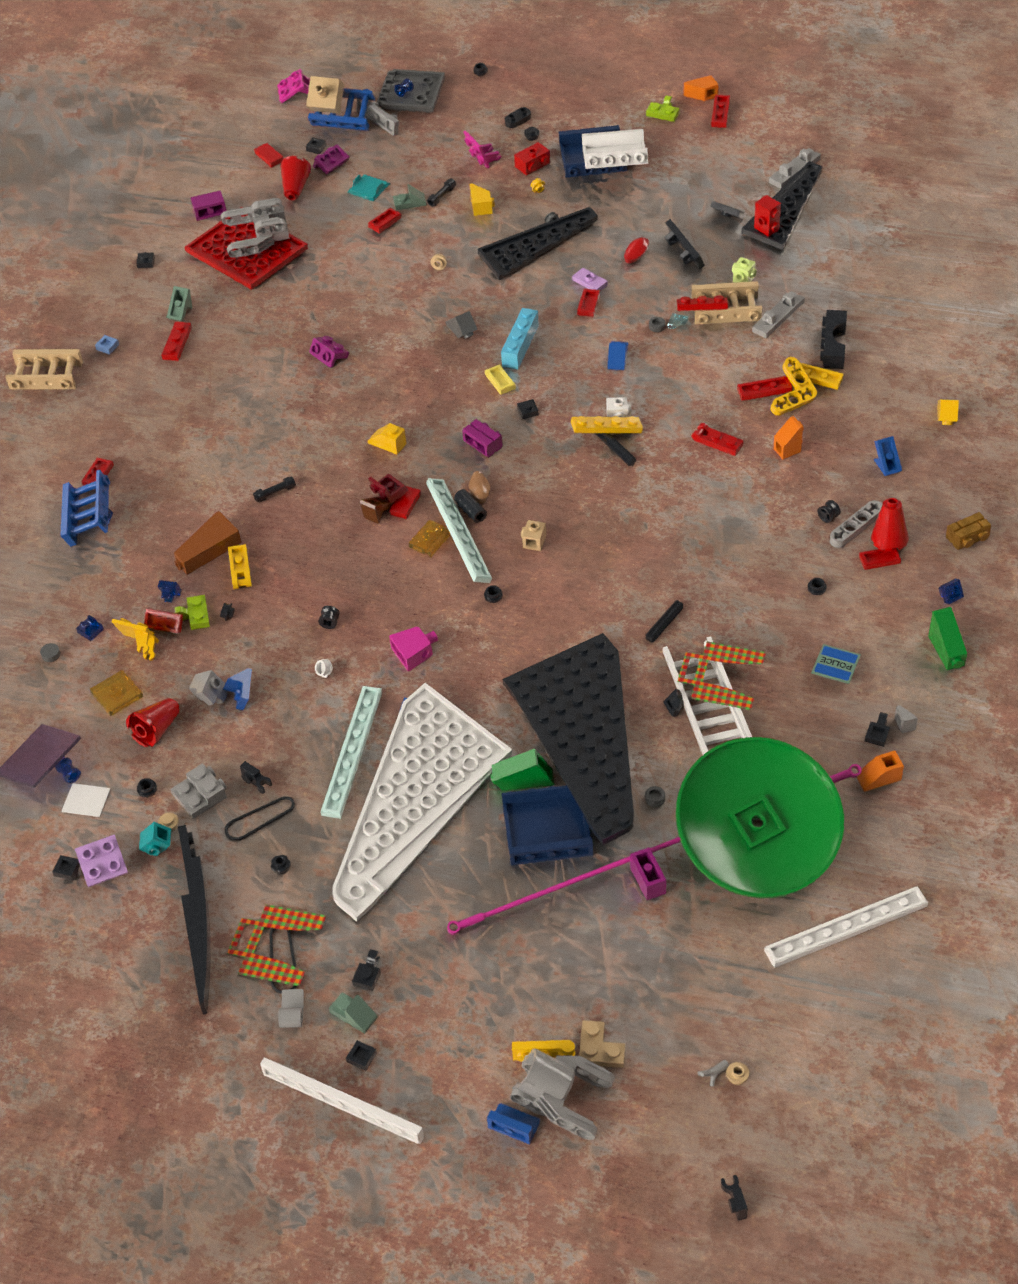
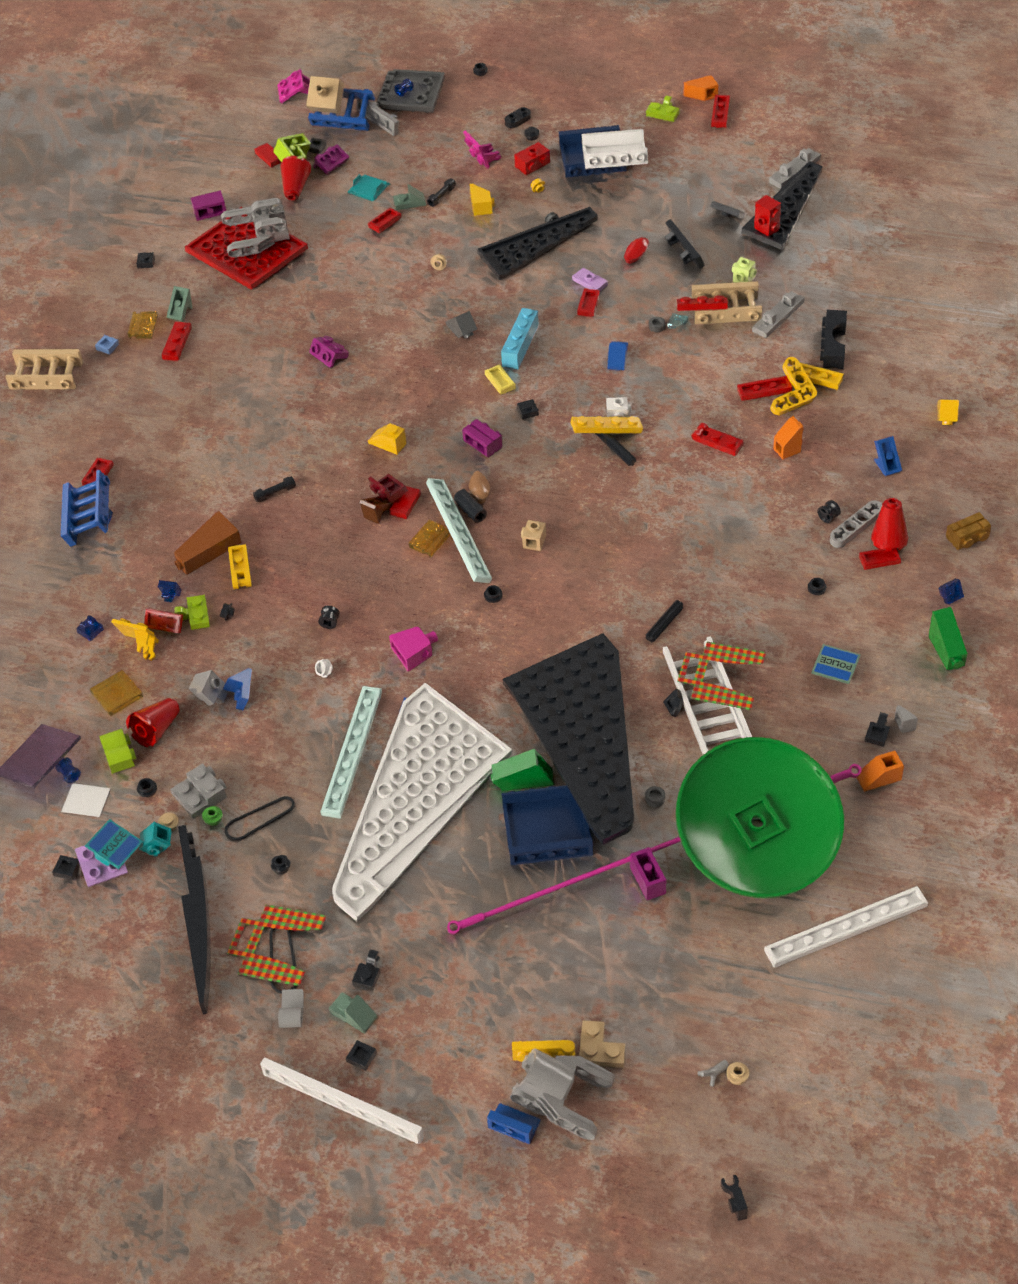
(50, 652): dark grey tile -> none
(113, 844): none -> piece
(117, 750): none -> lime brick
(142, 325): none -> clear yellow plate
(210, 819): none -> bright green plate
(252, 775): black plate -> none
(292, 145): none -> lime brick

